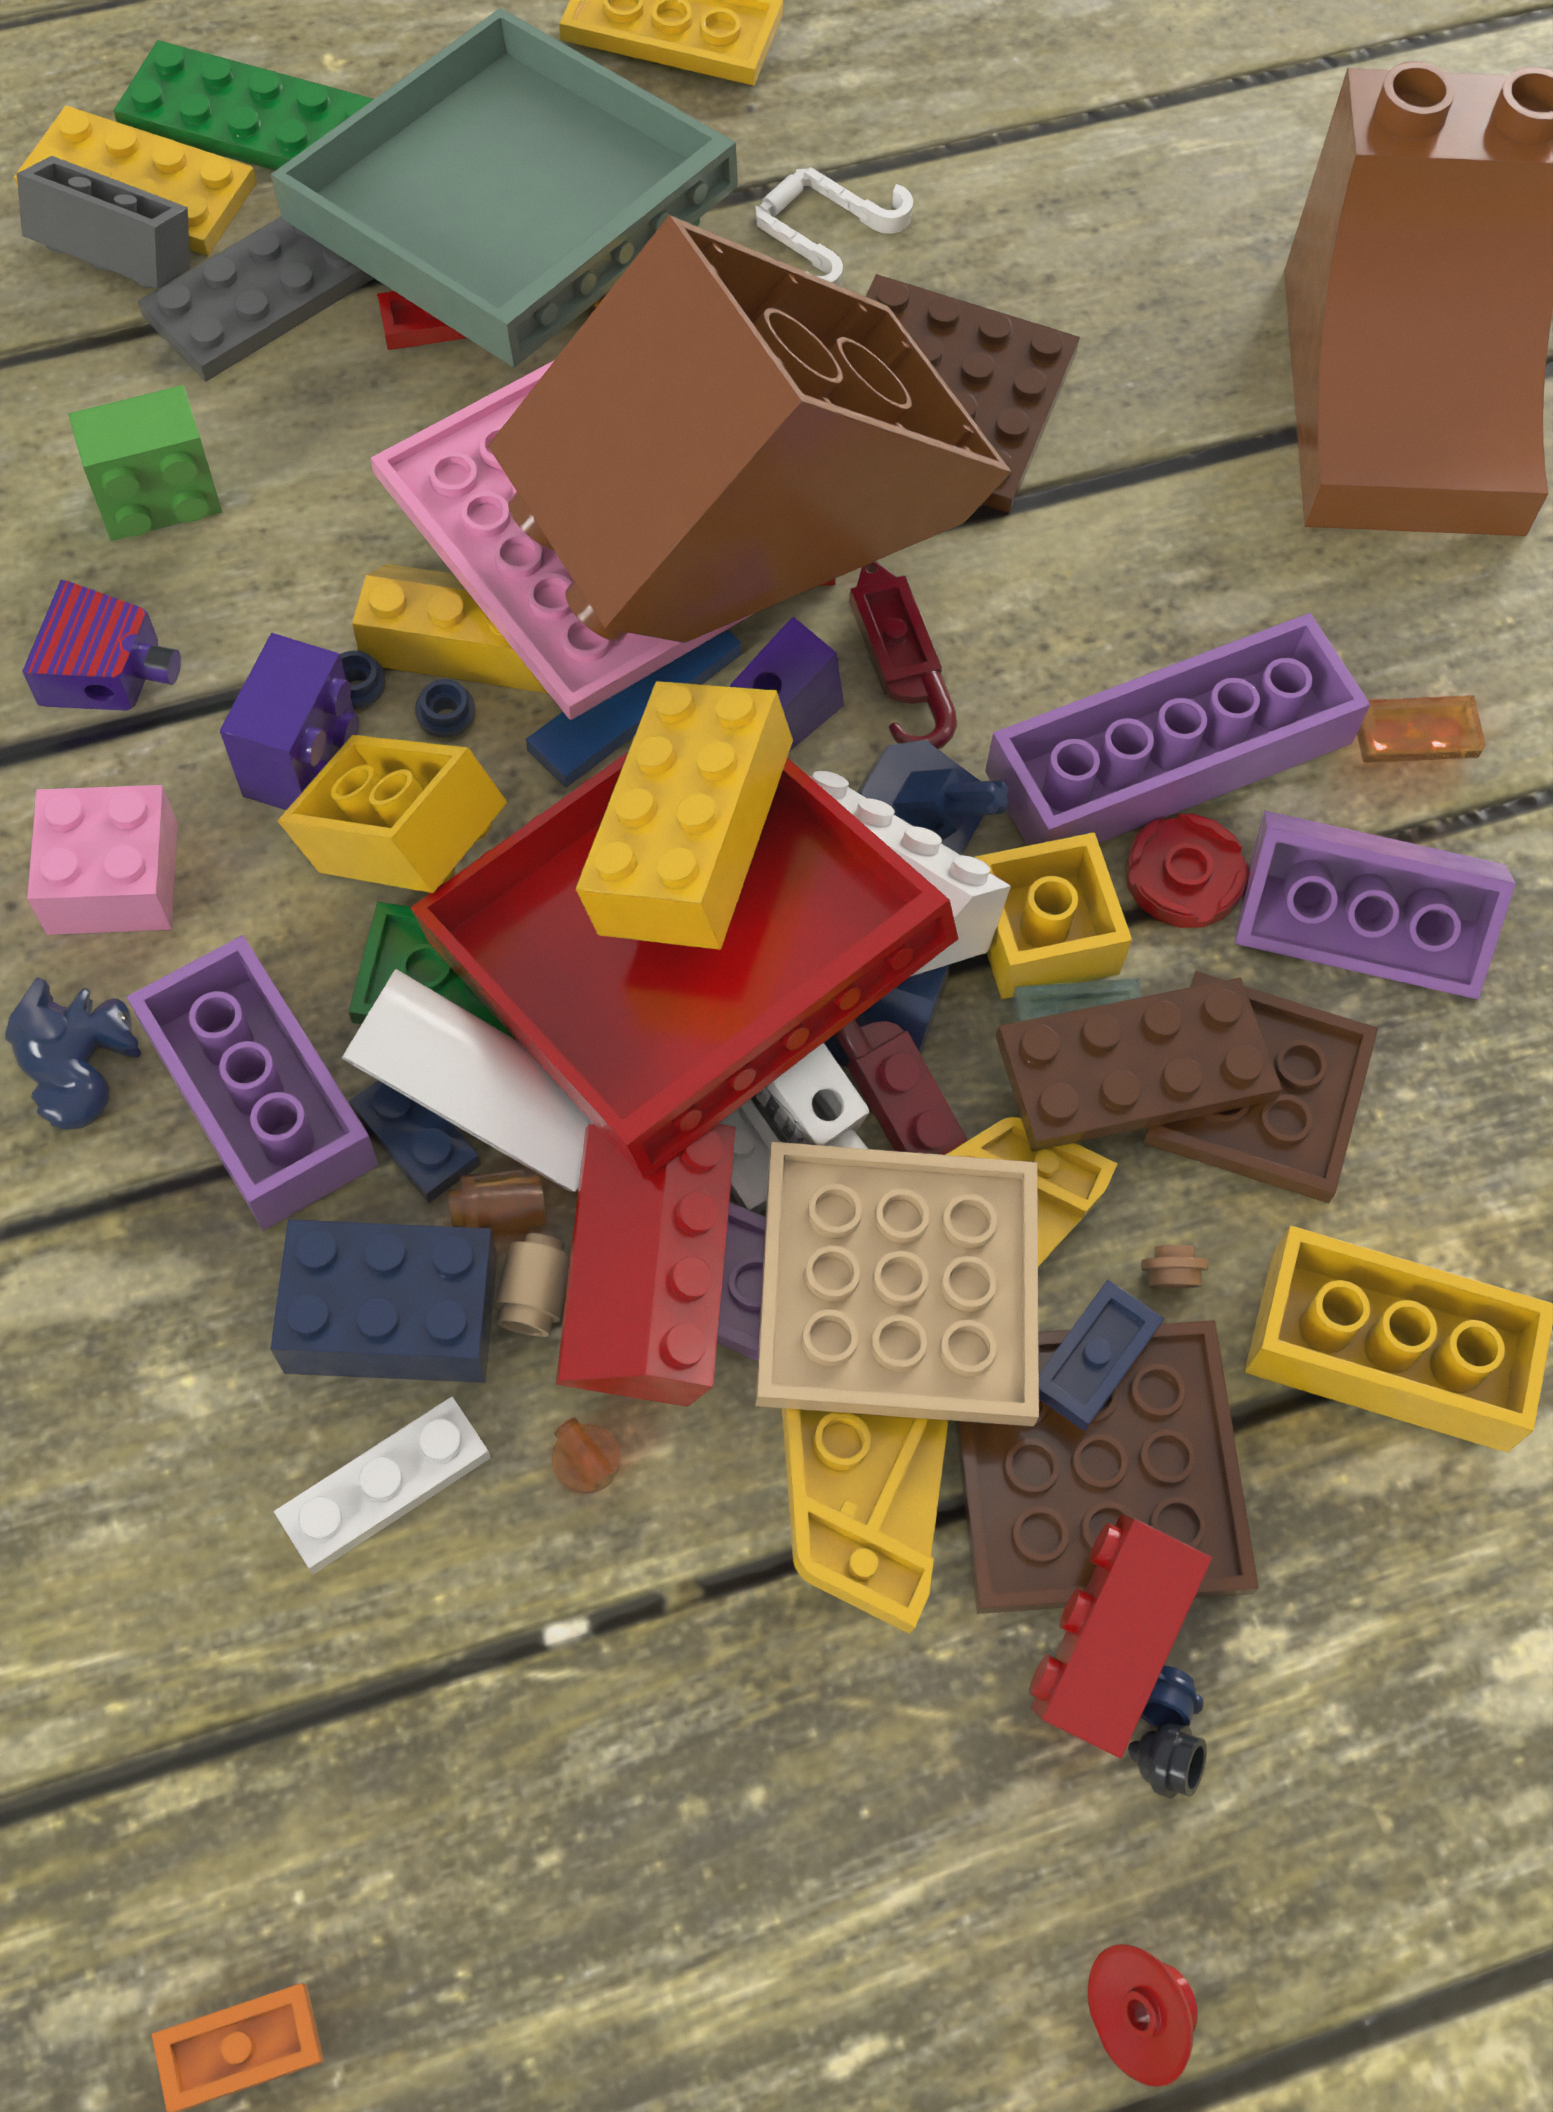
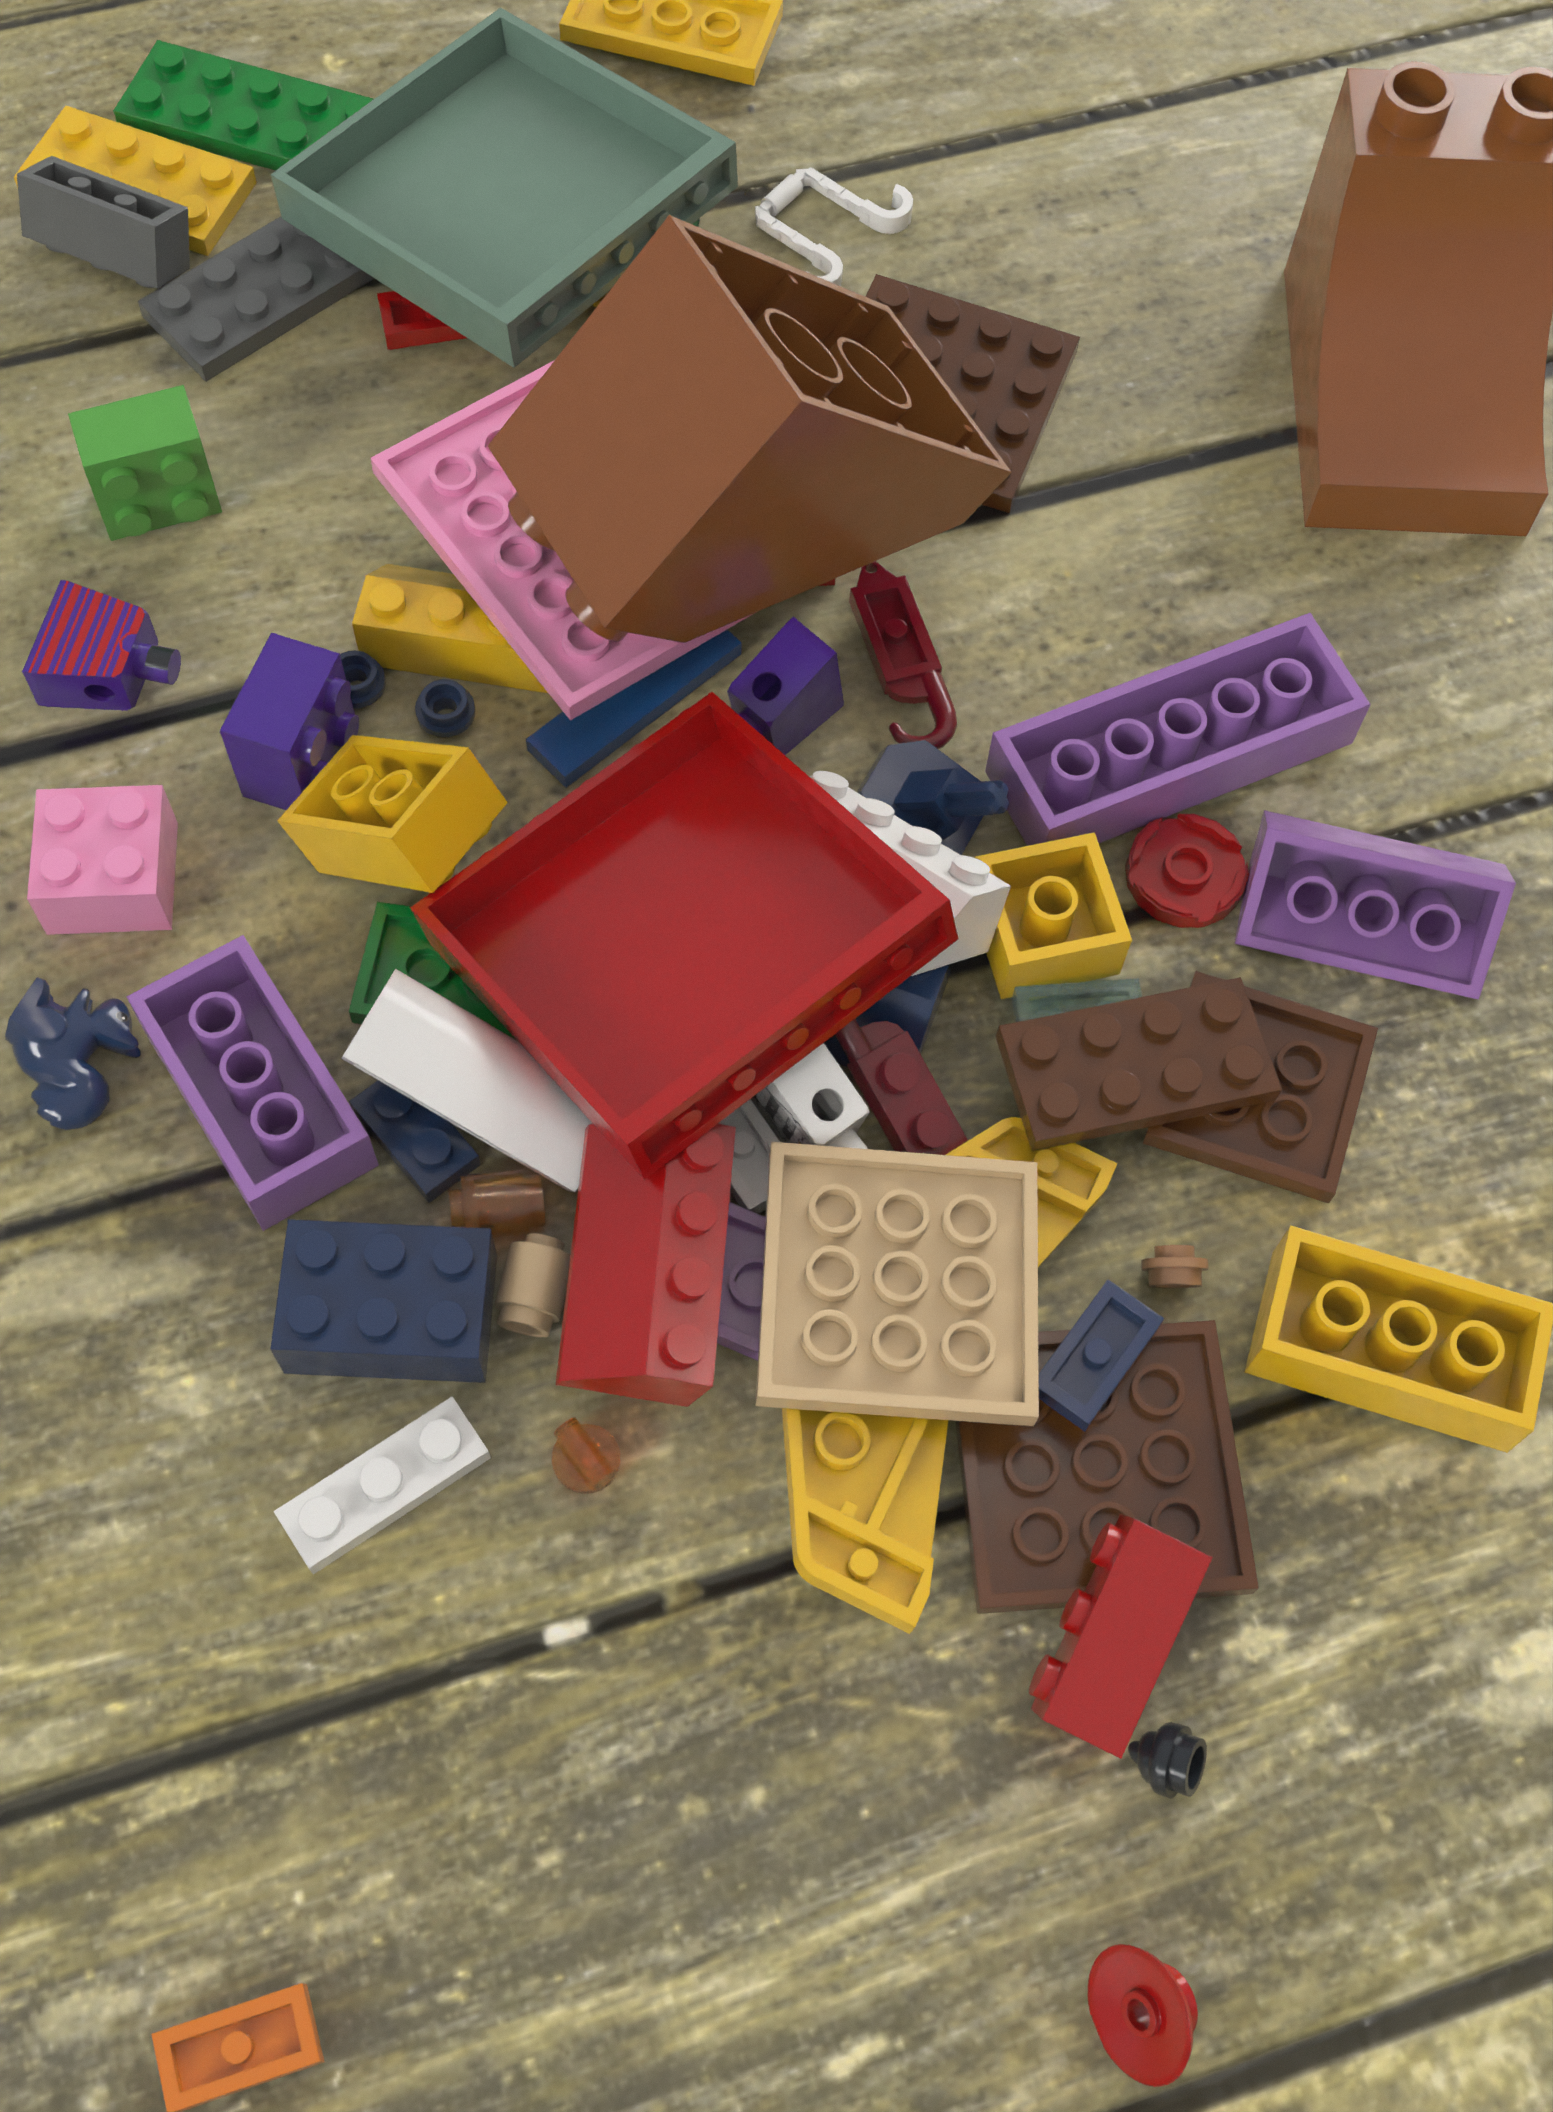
(686, 815): yellow brick -> none
(1172, 1699): dark blue plate -> none
(1421, 729): clear orange plate -> none

